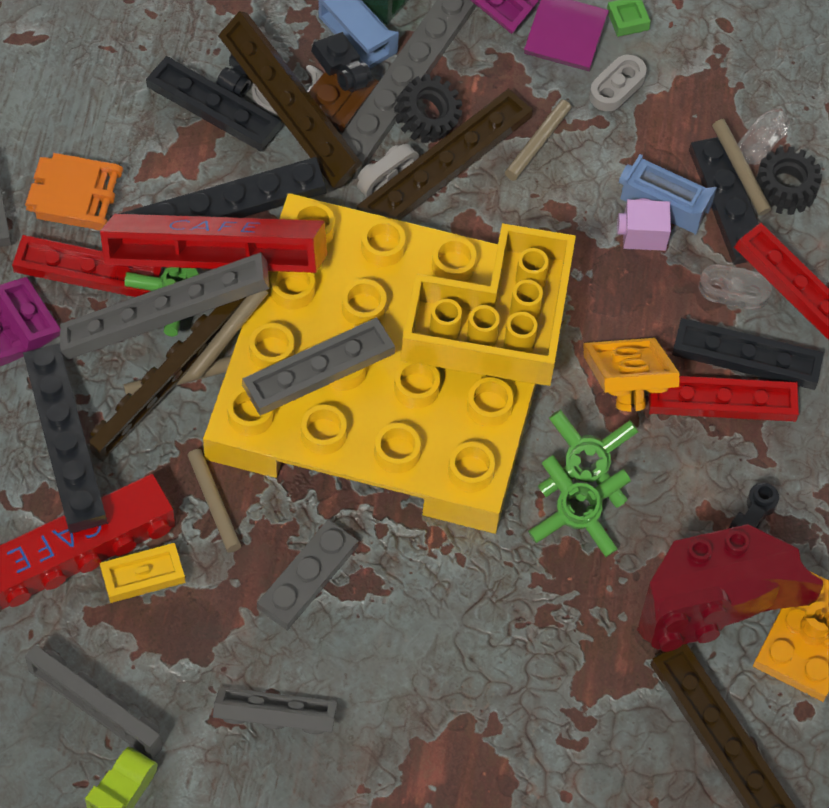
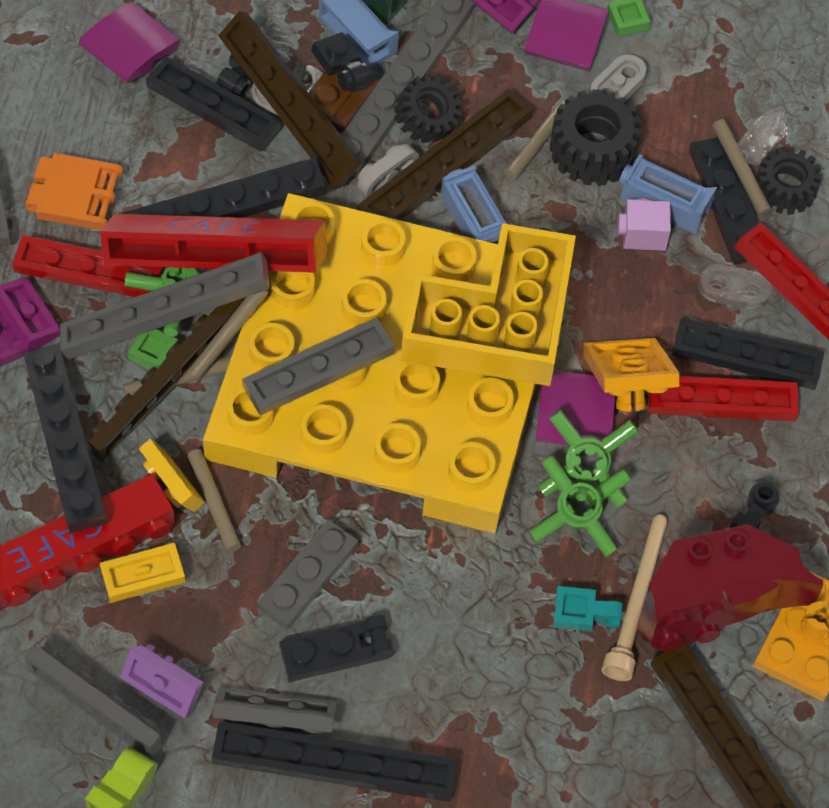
(129, 42): none -> magenta slope
(151, 349): none -> bright green plate
(162, 466): none -> yellow plate
(162, 679): none -> medium lavender plate
(334, 761): none -> black plate
(335, 649): none -> black plate
(471, 205): none -> medium blue window
(578, 609): none -> teal plate
(582, 403): none -> magenta slope
(598, 115): none -> black tyre
(620, 662): none -> tan piece

